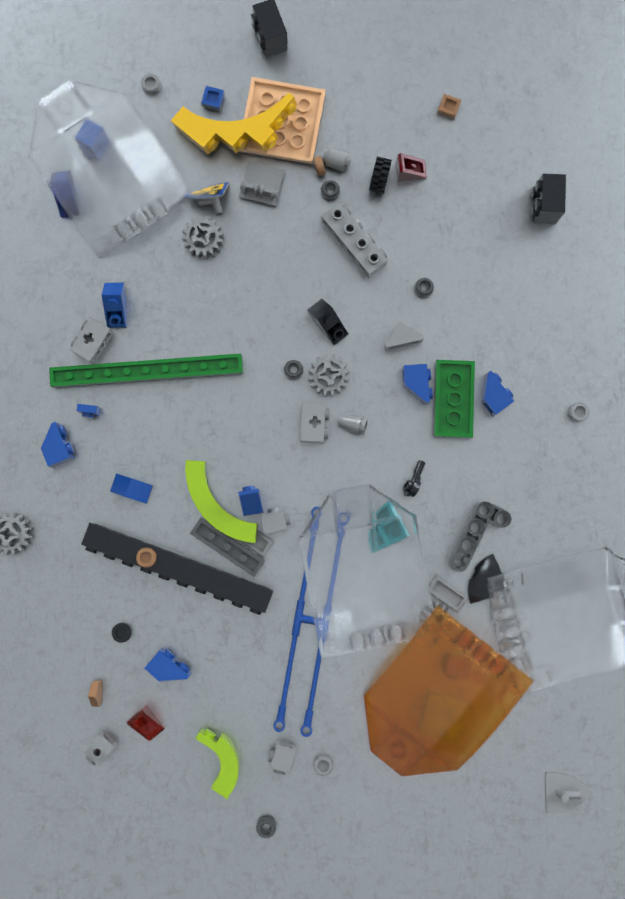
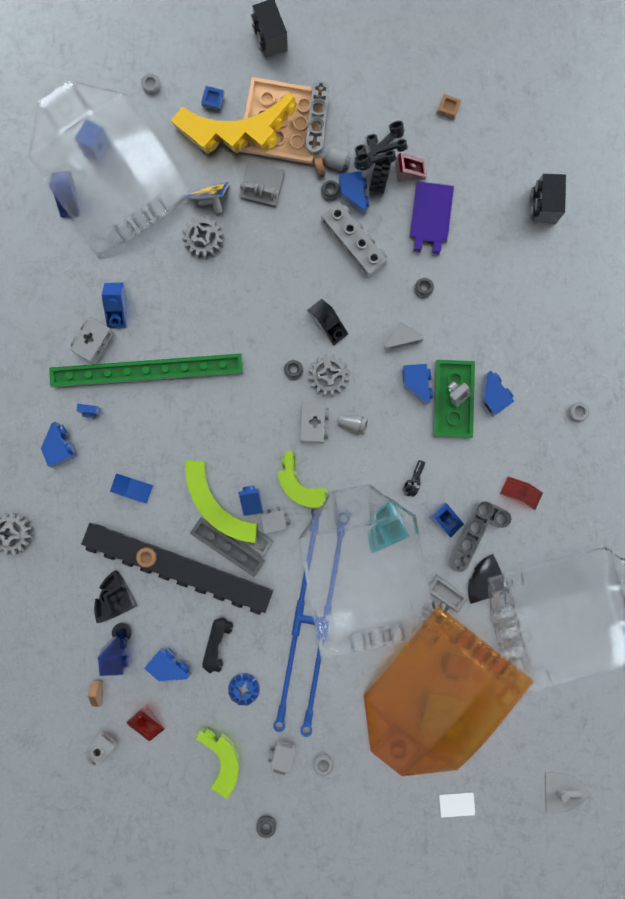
(112, 656): none -> clear blue slope
(113, 599): none -> black brick
(210, 660): none -> black piece
(239, 681): none -> blue gear
(307, 497): none -> lime arch
(317, 117): none -> light grey beam
(352, 190): none -> blue slope
(364, 160): none -> black plant
(431, 215): none -> dark purple tile
(446, 519): none -> blue slope
(457, 804): none -> white sticker
(458, 393): none -> light grey tile
(521, 492): none -> clear red slope

